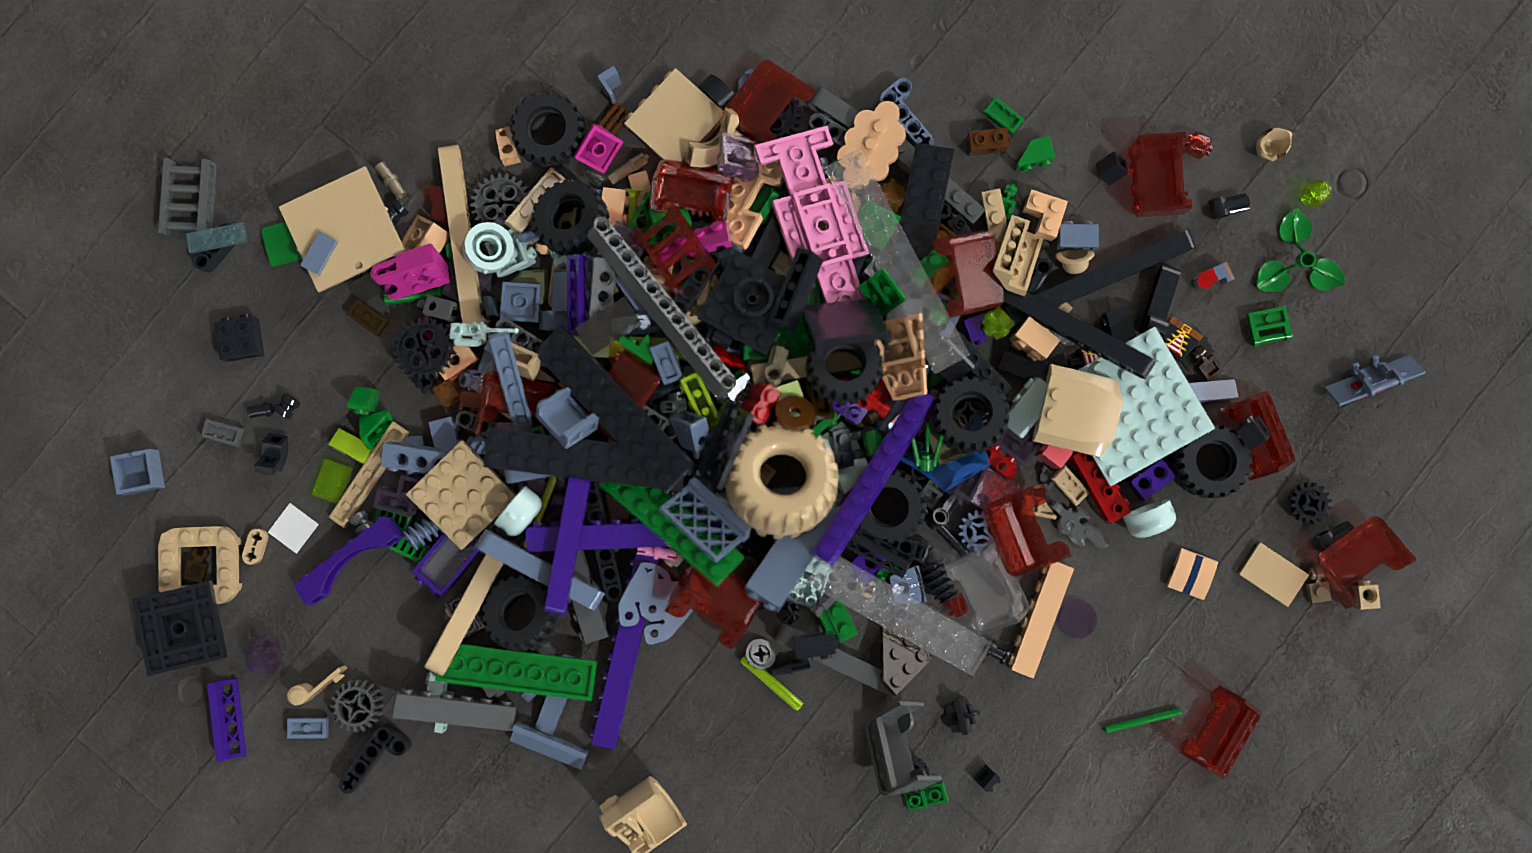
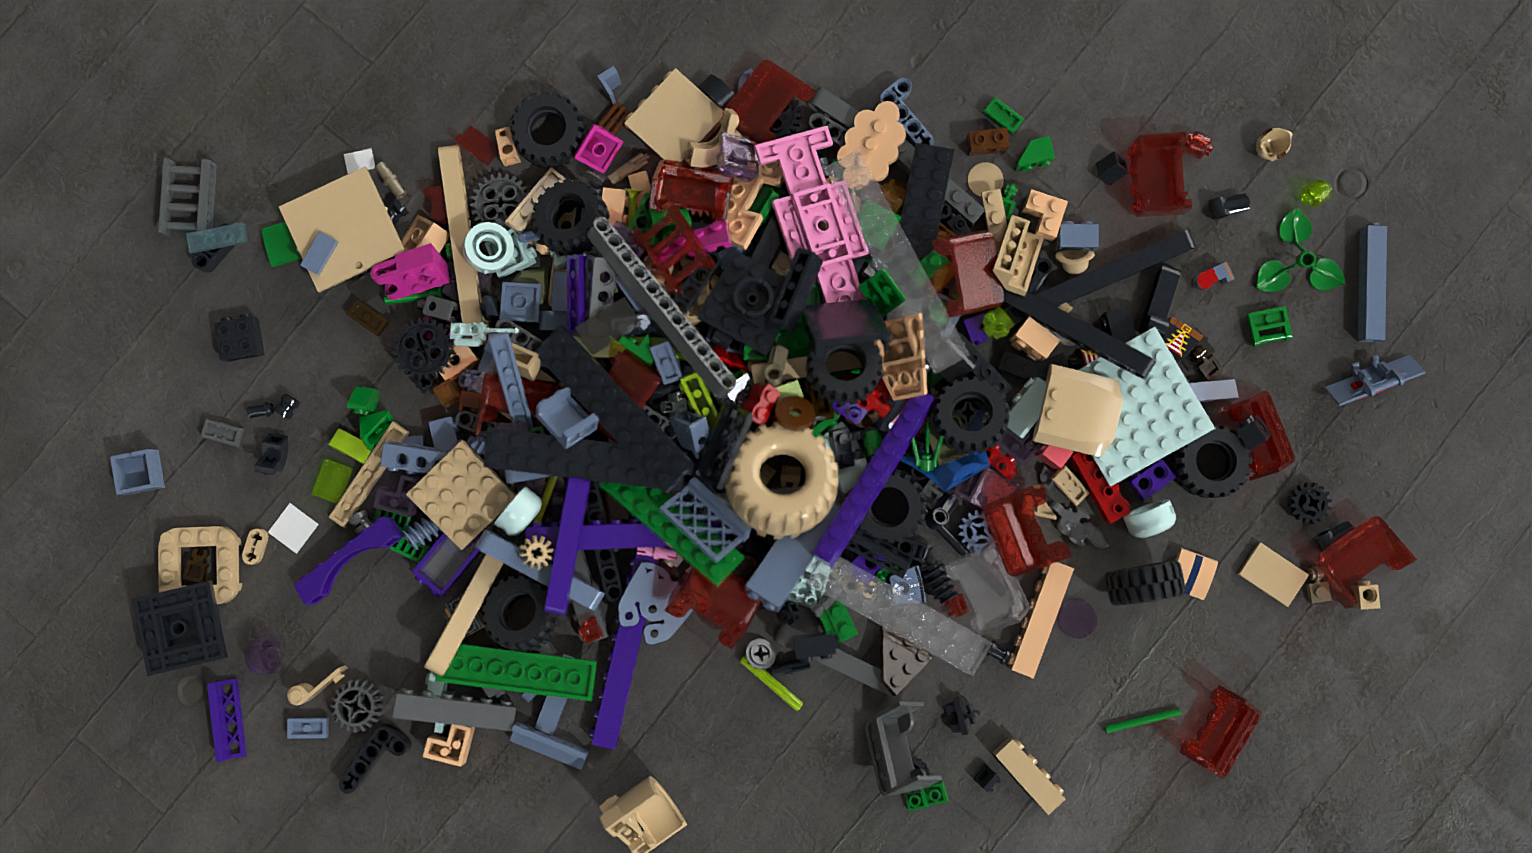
(359, 159): none -> white sticker
(450, 749): none -> light nougat brick
(478, 145): none -> clear red panel
(538, 559): none -> tan gear
(591, 630): none -> clear red slope
(790, 474): none -> tan tile
(984, 178): none -> tan sticker
(1028, 774): none -> tan brick
(1145, 583): none -> black tyre
(1372, 283): none -> sand blue brick

